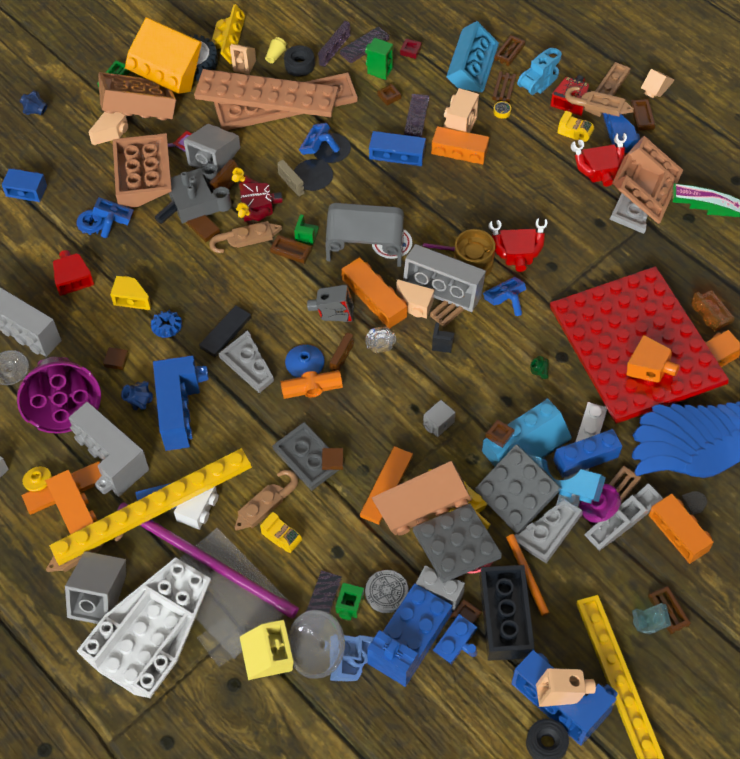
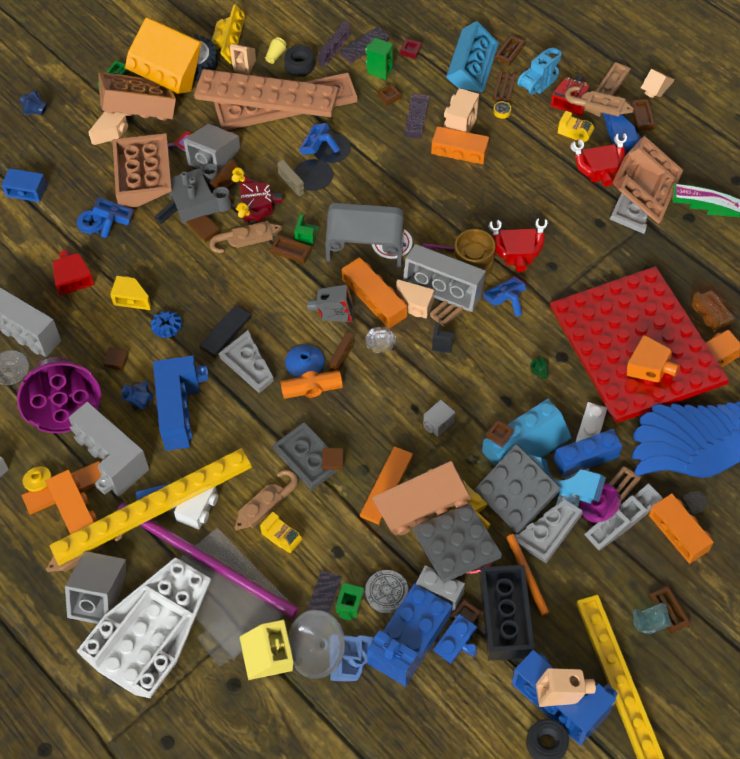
(397, 148): blue brick -> none

